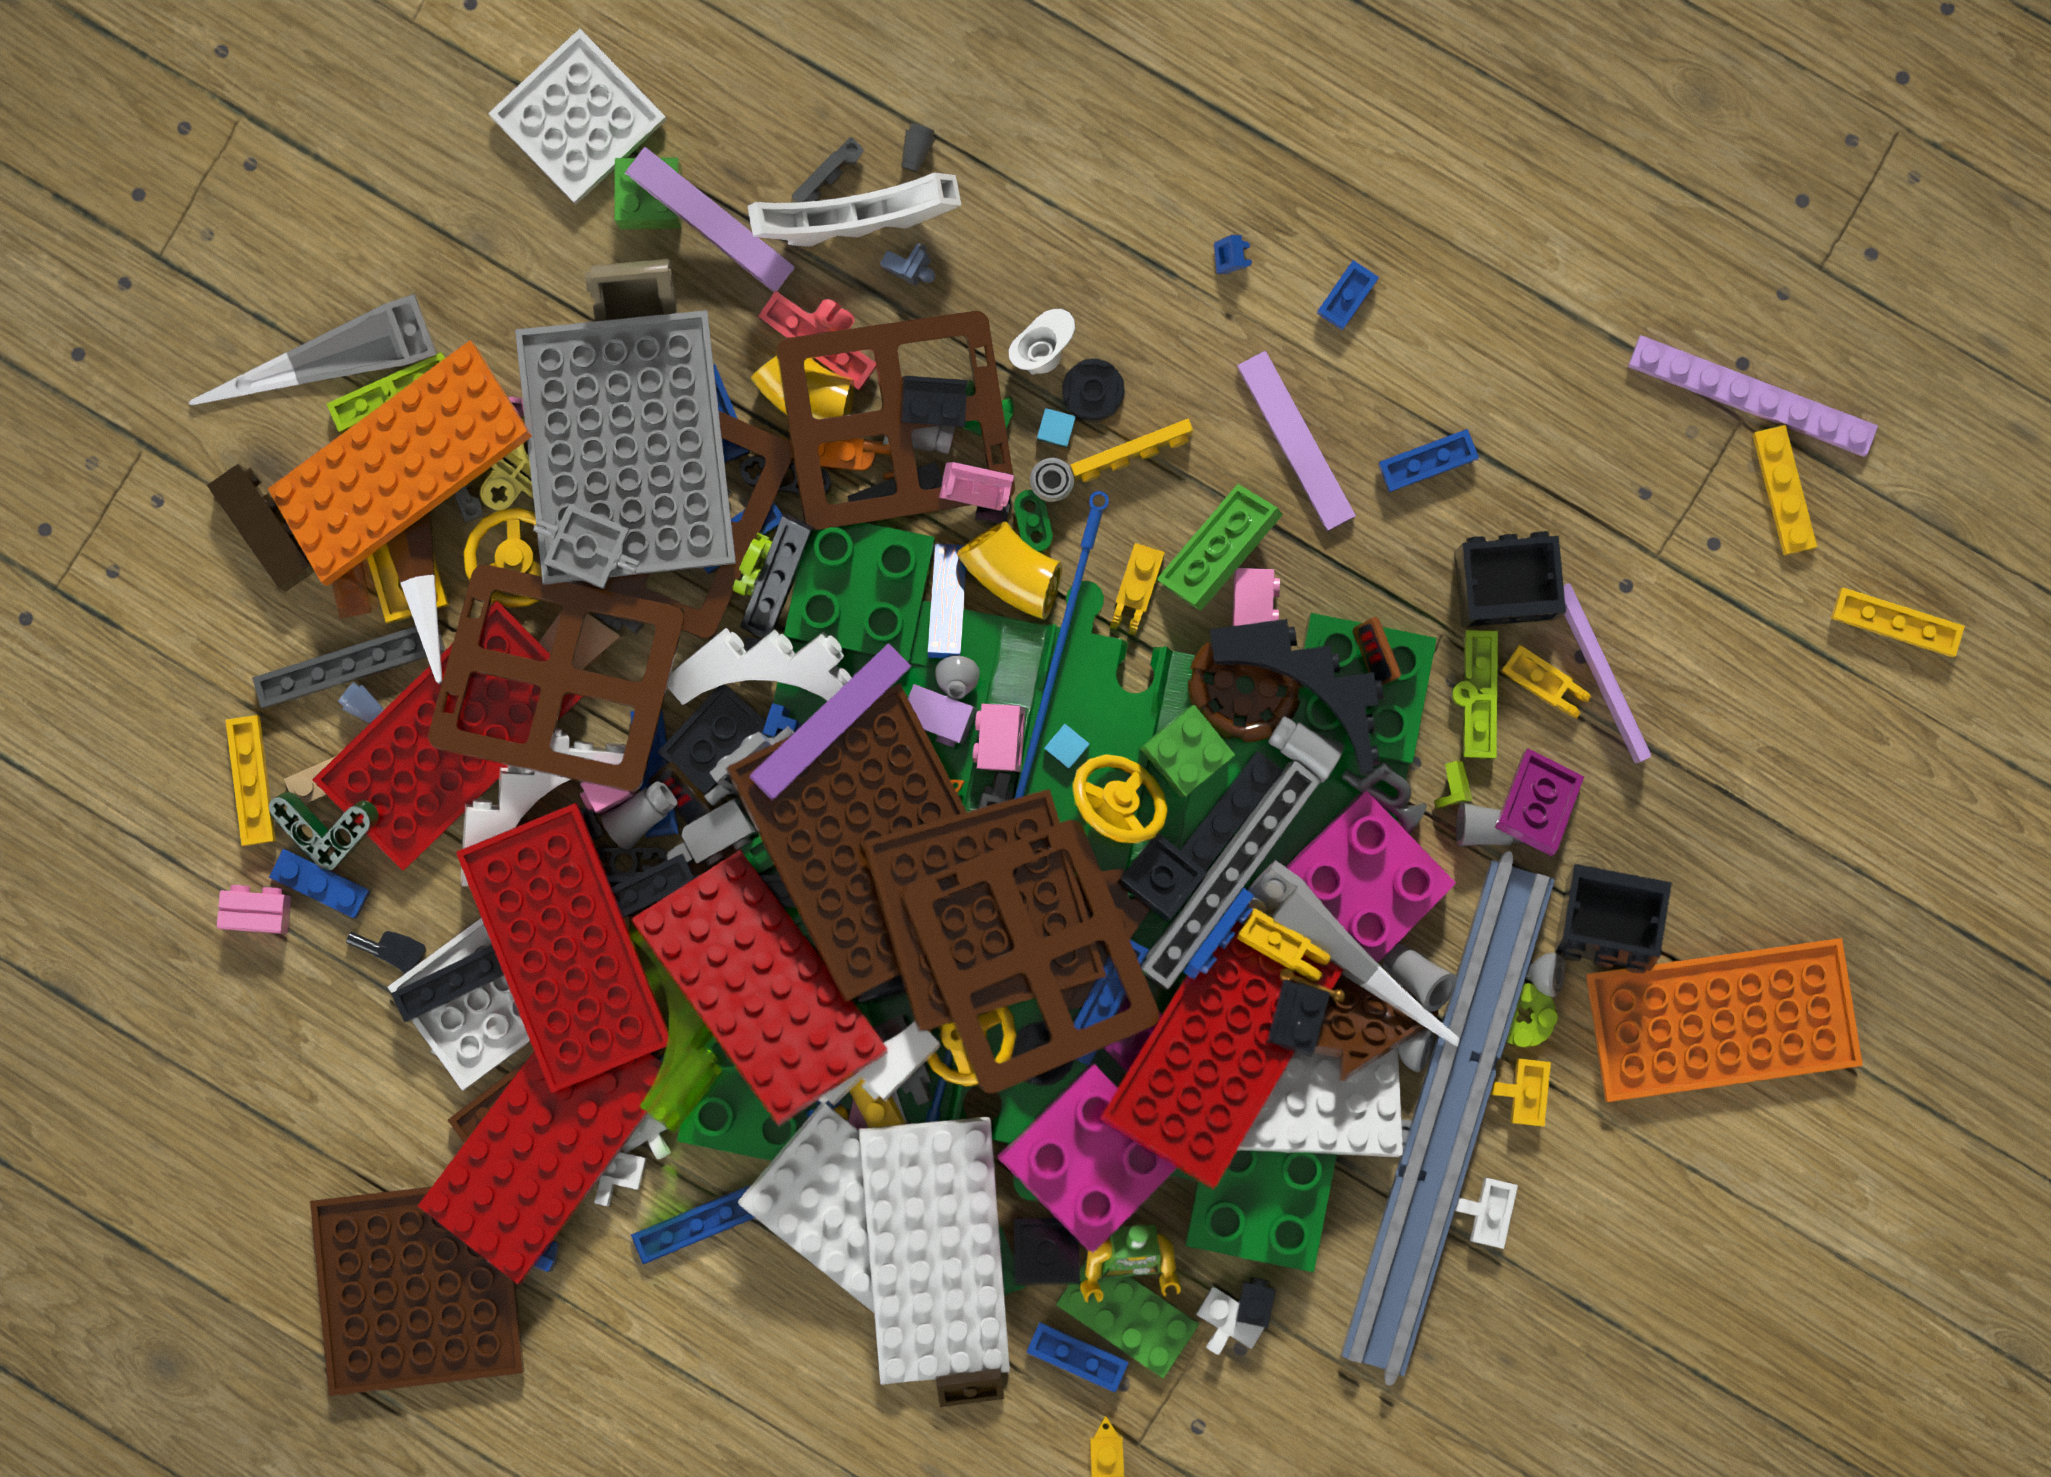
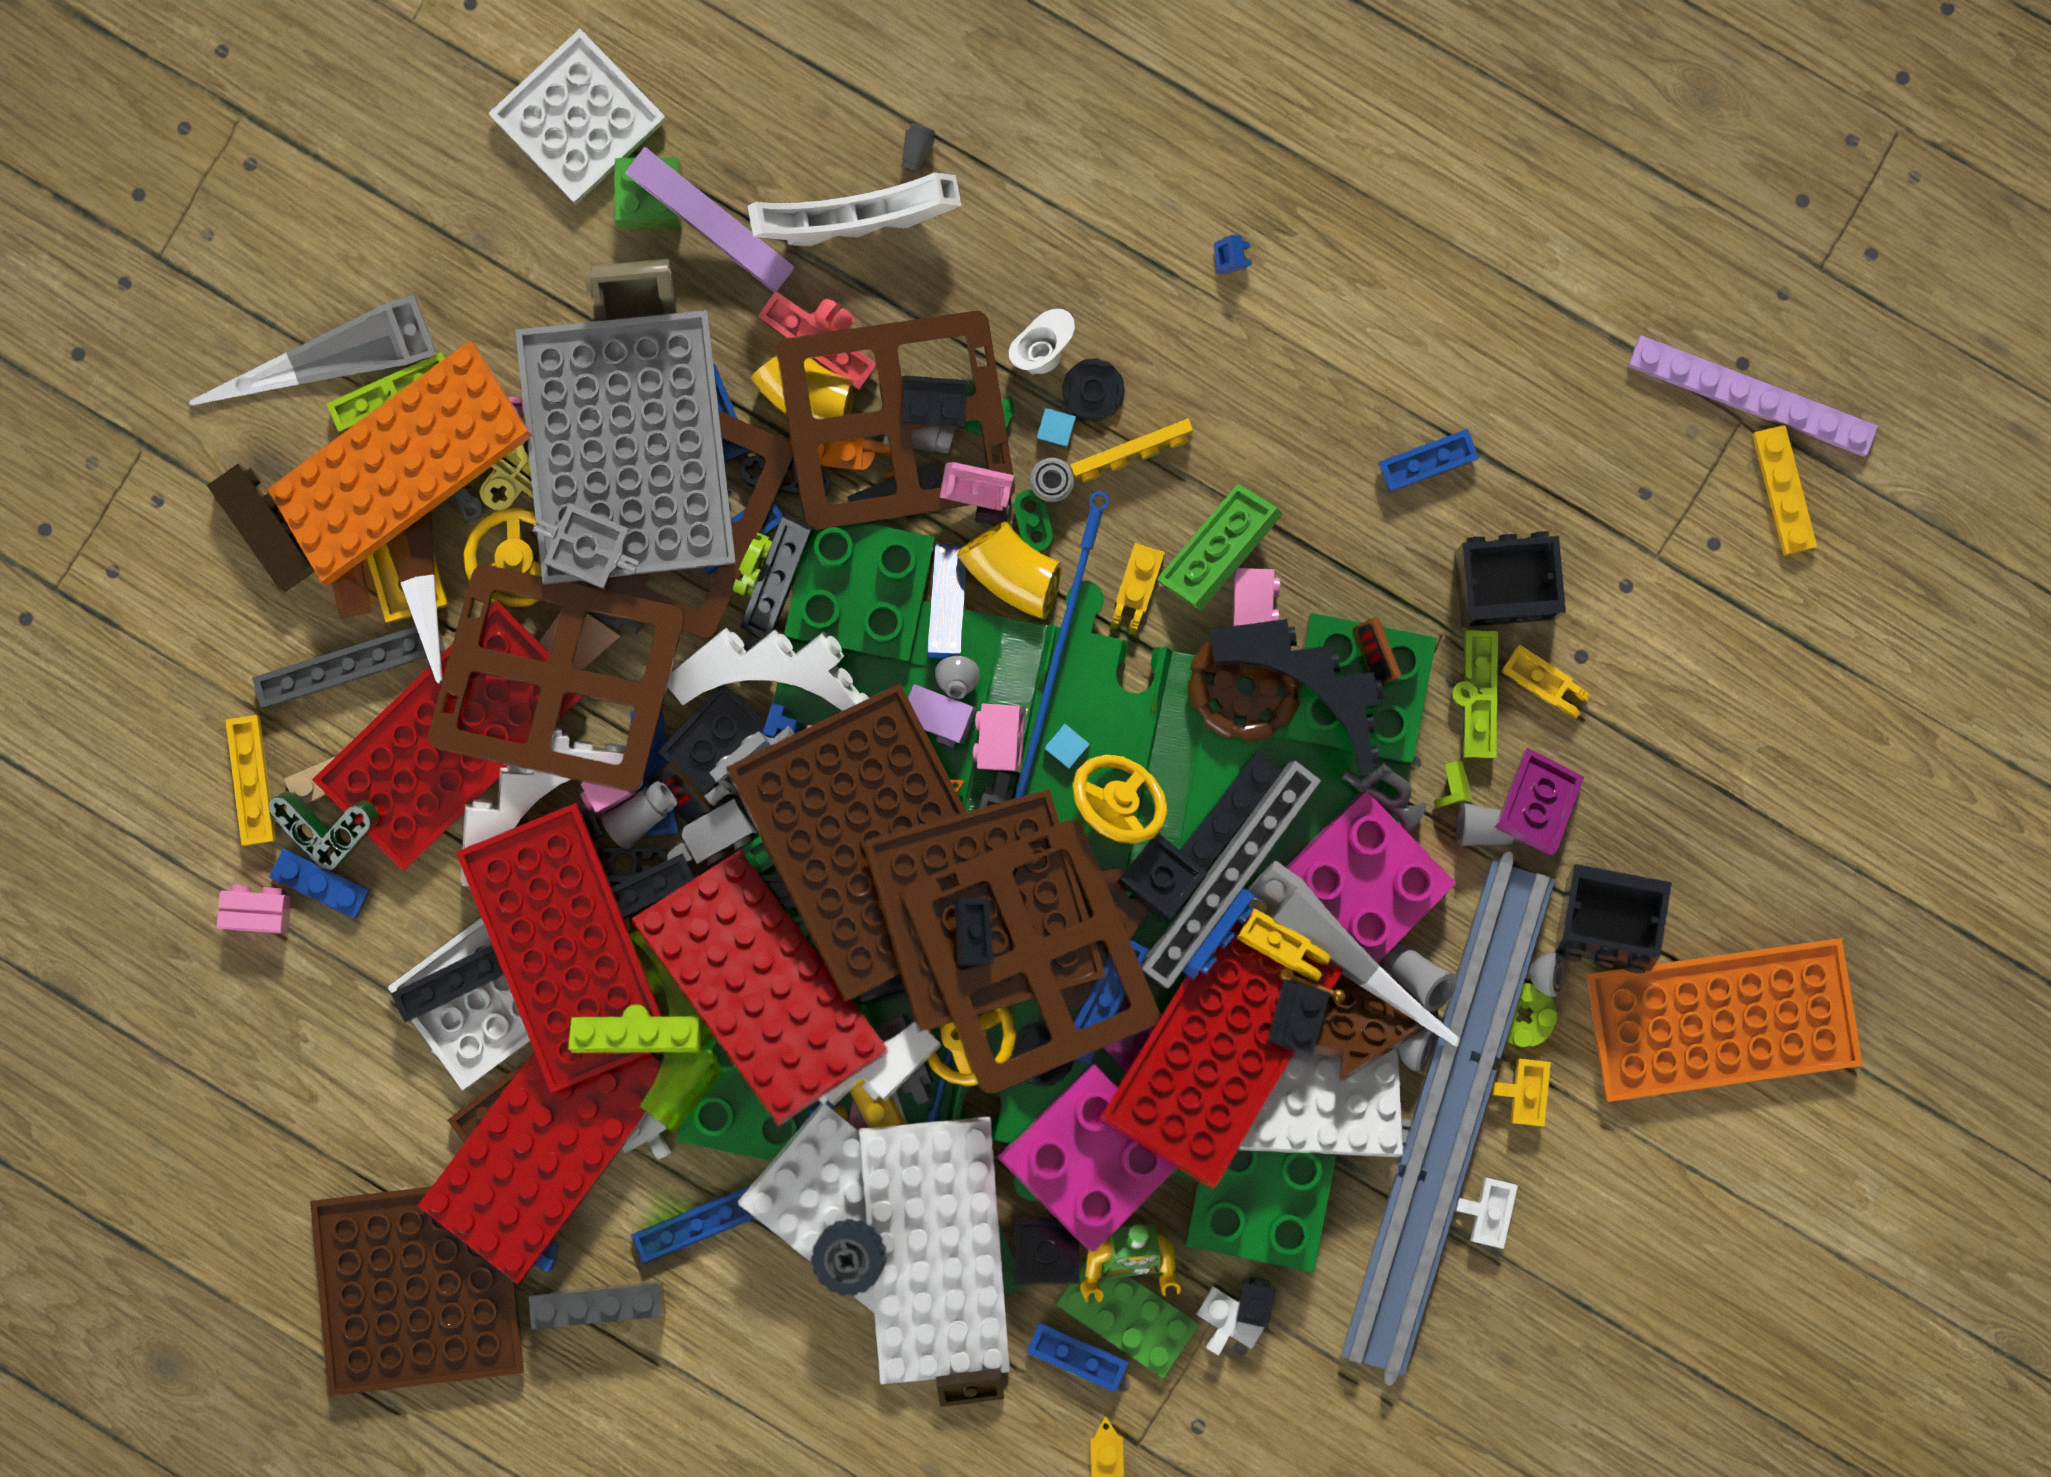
(360, 703): sand blue cone -> none
(392, 948): black piece -> none
(597, 1305): none -> dark grey brick
(624, 1171): white plate -> none
(635, 1033): none -> lime hinge
(828, 171): dark grey hinge -> none
(830, 721): medium lavender tile -> none
(848, 1257): none -> black wheel
(912, 269): sand blue piece -> none
(973, 931): none -> black plate
(1187, 751): bright green brick -> none
(1296, 441): lavender tile -> none
(1307, 747): light grey plant -> none
(1347, 295): blue plate -> none
(1604, 677): lavender tile -> none
(1897, 622): yellow plate -> none

